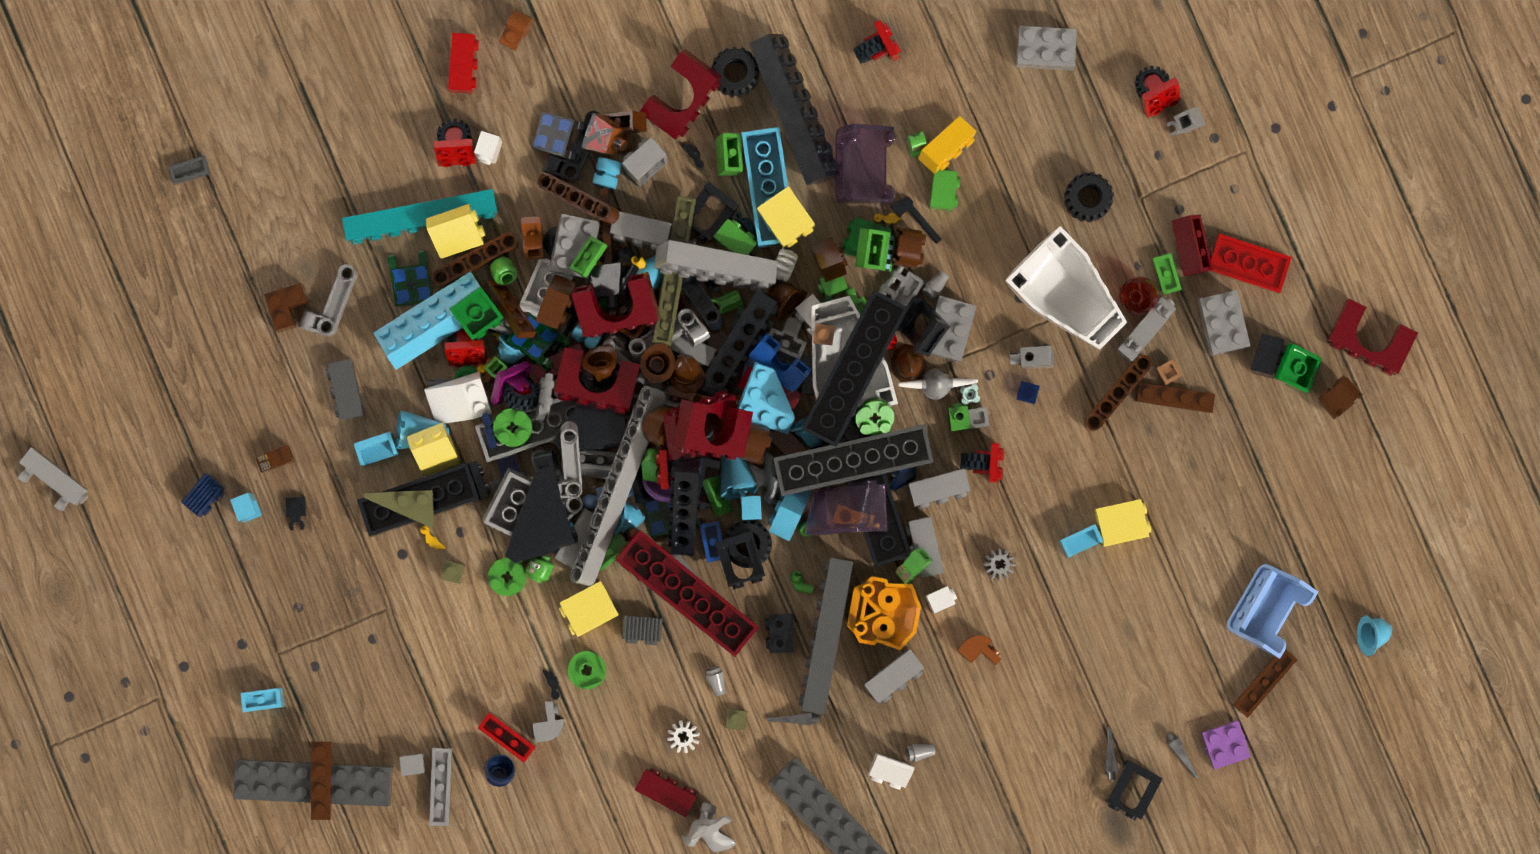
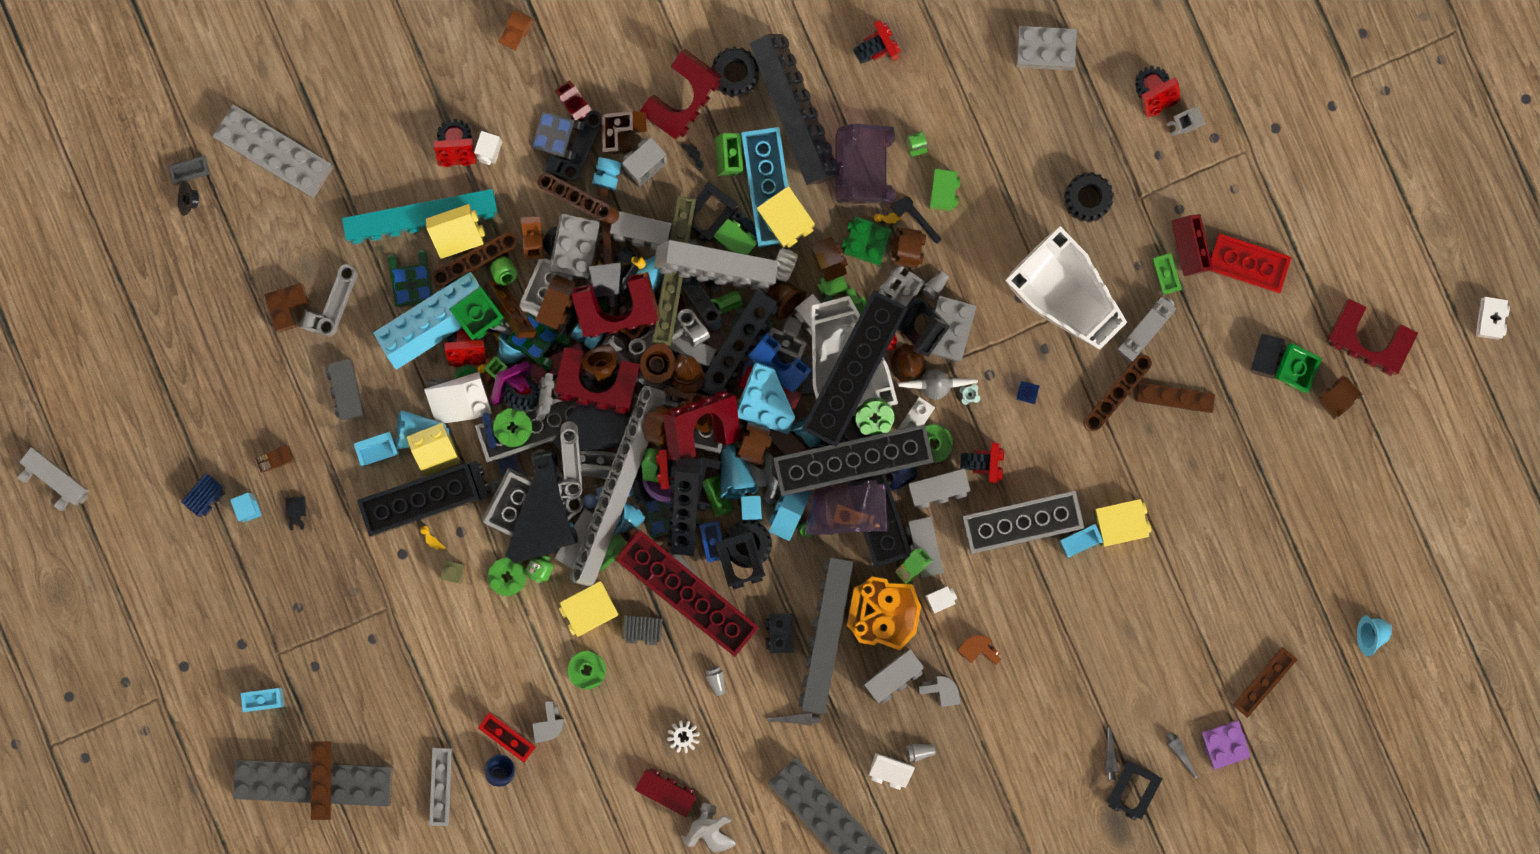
(187, 198): none -> black piece
(273, 151): none -> light grey brick
(412, 504): olive wing -> none
(412, 764): light grey panel -> none
(463, 63): red brick -> none
(553, 683): black piece -> none
(572, 100): none -> dark red brick
(588, 256): bright green plate -> none
(604, 135): torso -> none
(730, 441): dark red arch -> none
(736, 719): olive plate -> none
(798, 583): bright green arm -> none
(824, 334): medium nougat plate -> none
(875, 250): bright green slope -> none
(917, 415): none -> white brick
(945, 442): none -> bright green plate
(946, 689): none -> light grey brick
(947, 145): yellow brick -> none
(958, 417): bright green brick -> none
(978, 418): light grey plate -> none
(1007, 564): light grey gear -> none
(1022, 522): none -> light grey brick
(1042, 357): light grey torso -> none
(1138, 295): clear red cylinder -> none
(1169, 372): medium nougat plate -> none
(1223, 323): light grey brick -> none
(1267, 606): light blue windscreen -> none
(1485, 326): none -> white brick

